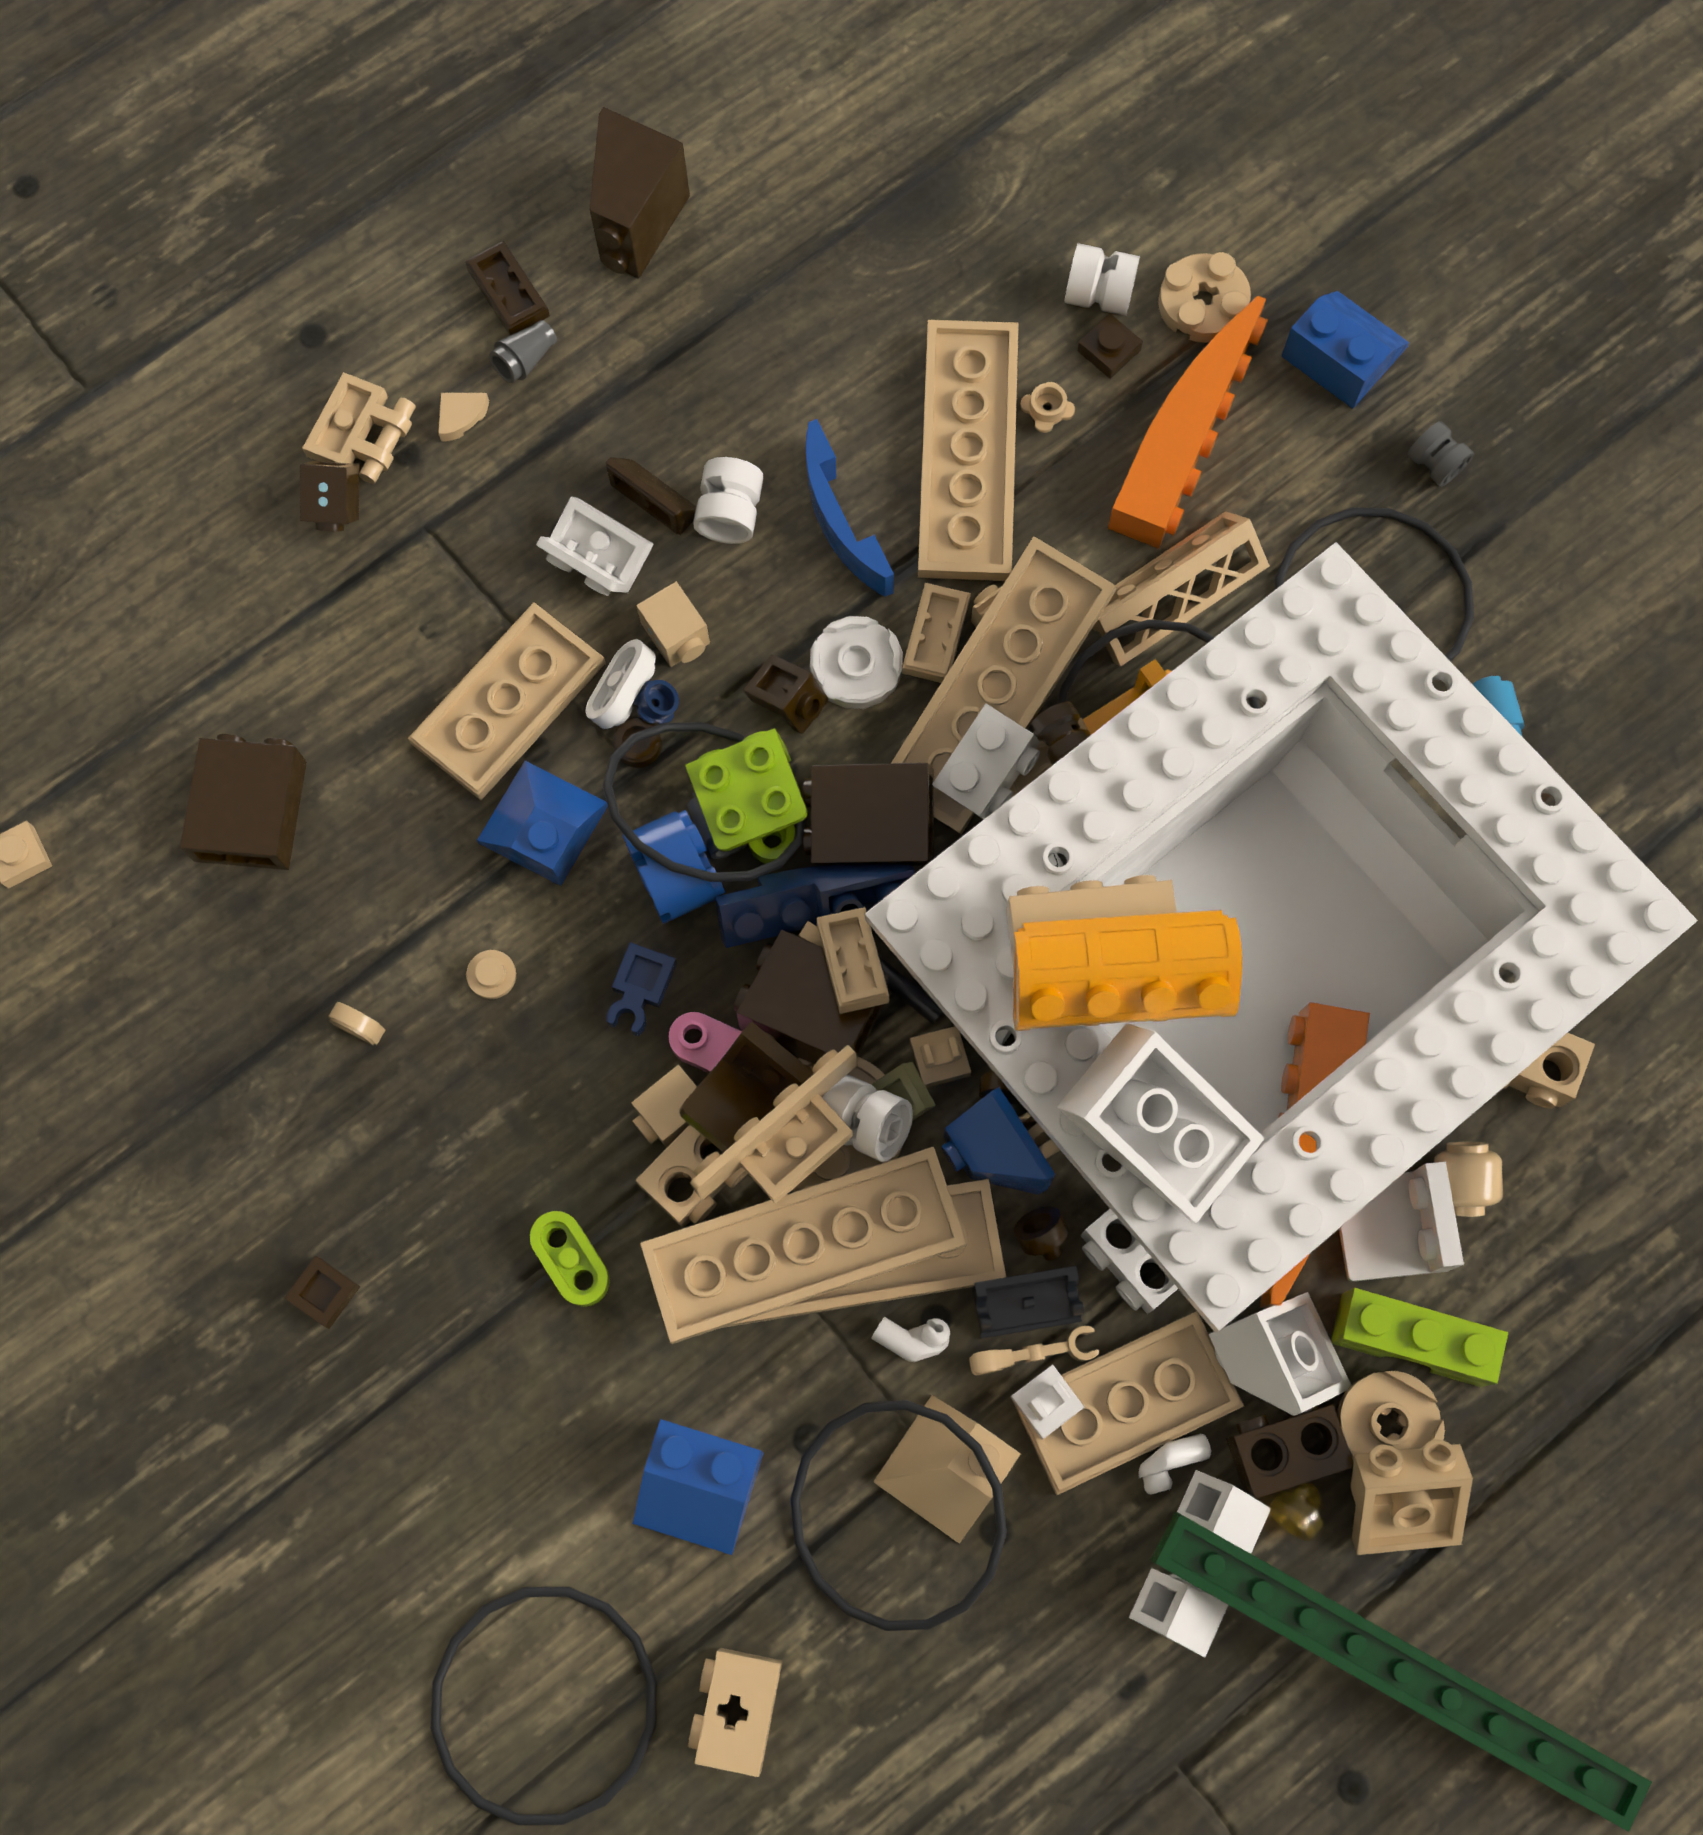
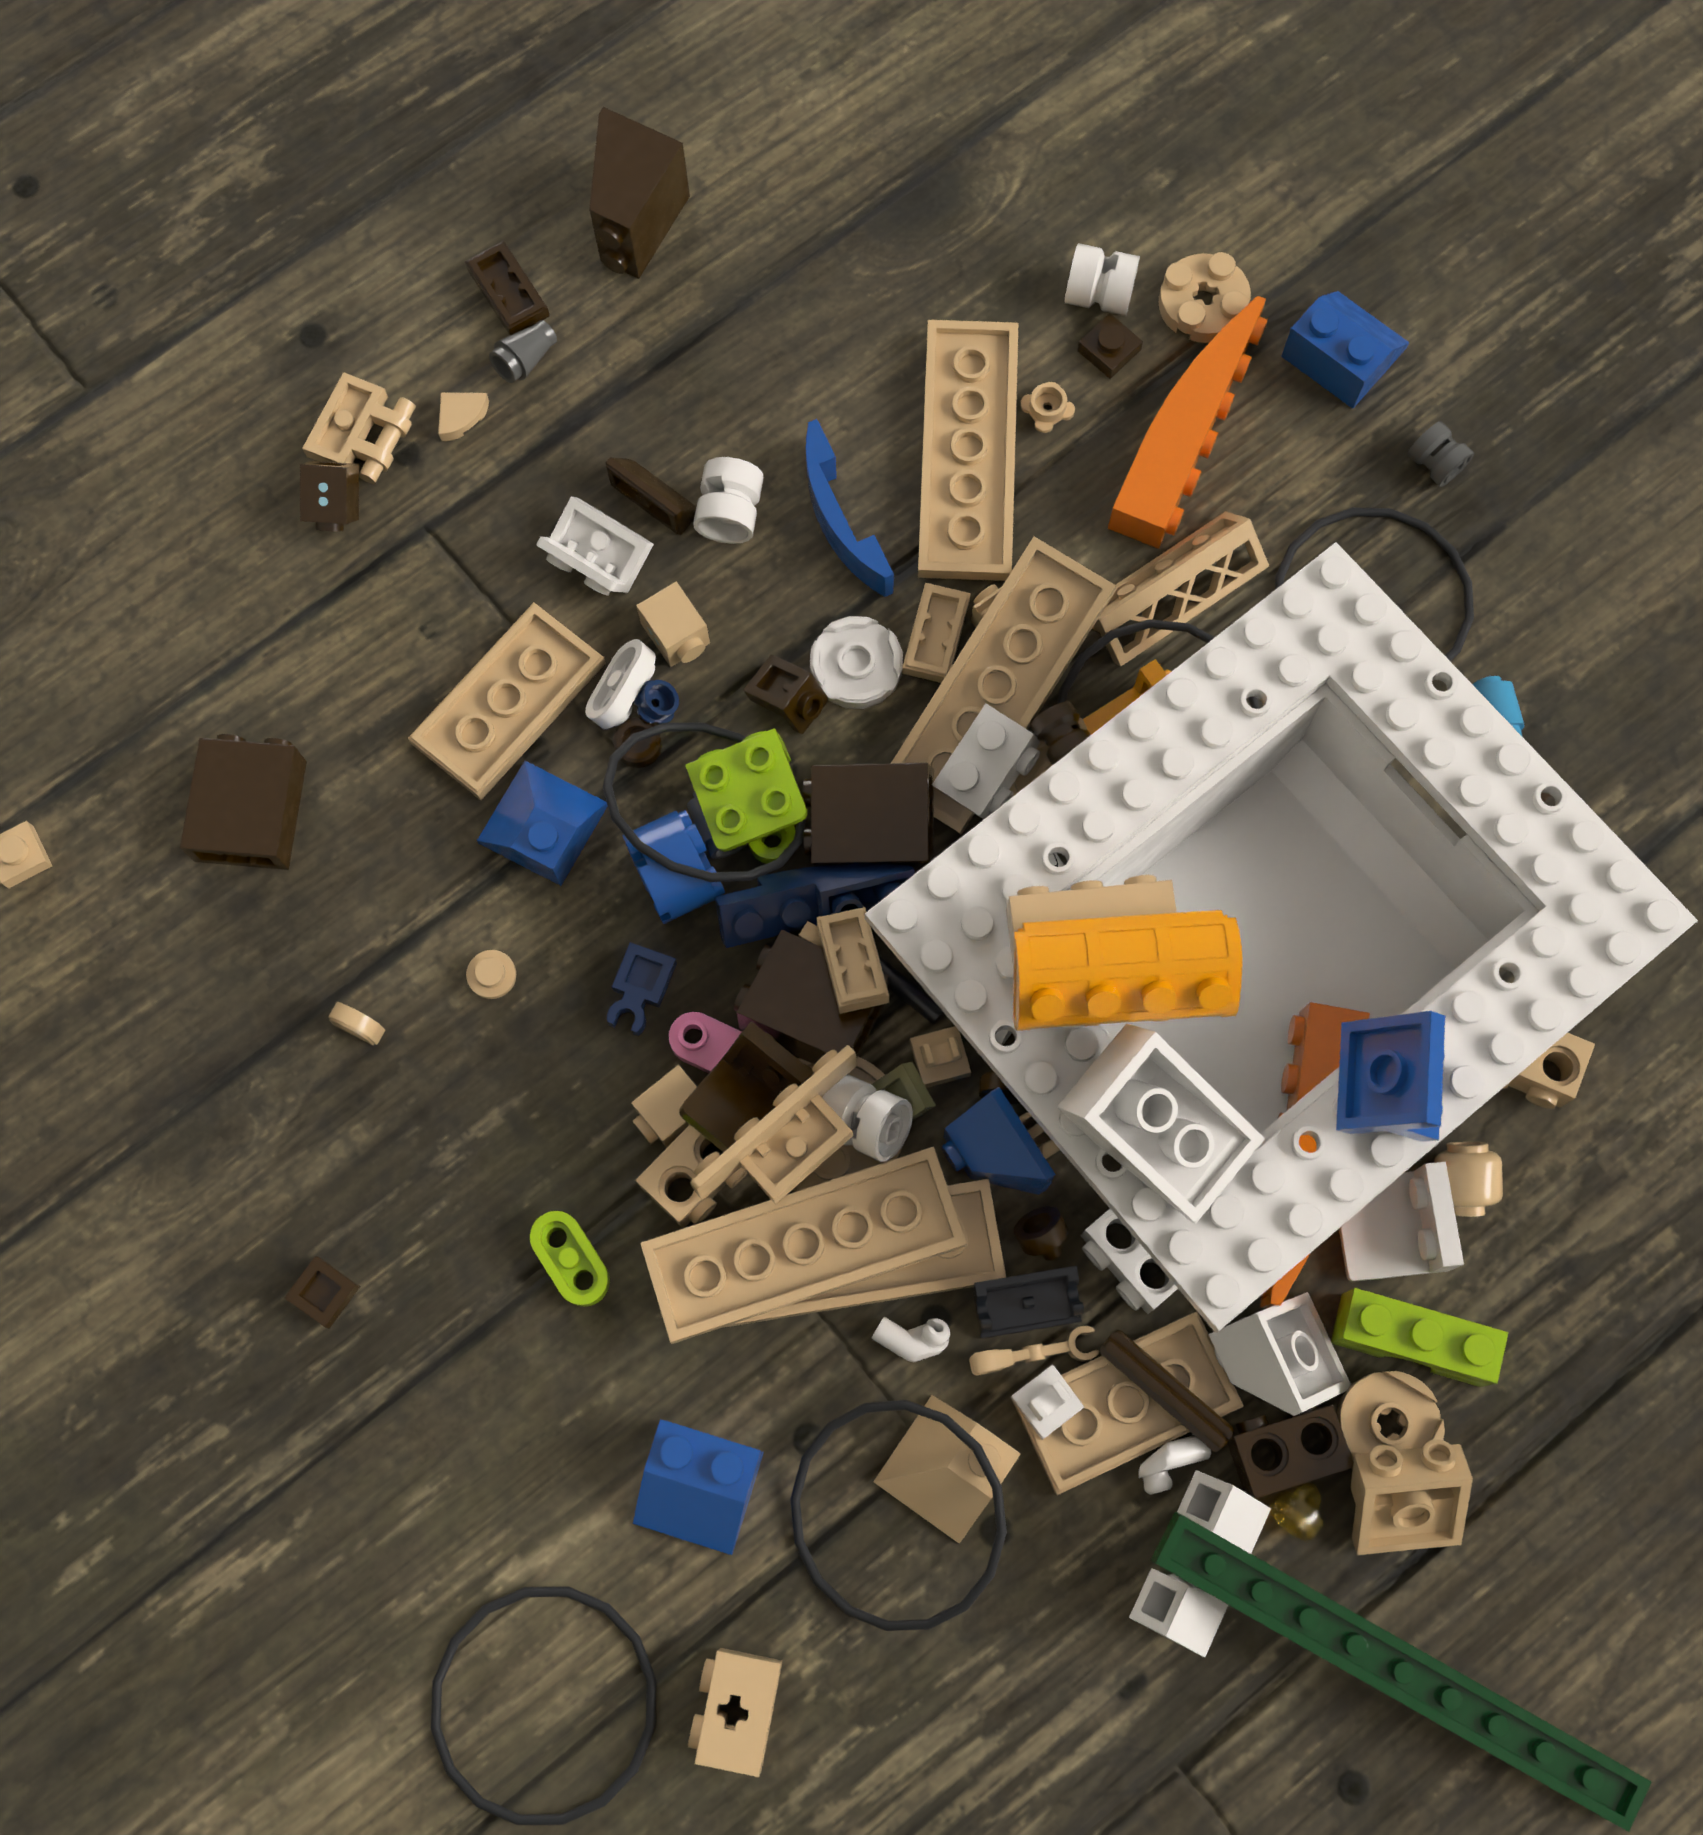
(1167, 1390): none -> dark brown axle
(1392, 1075): none -> blue bracket

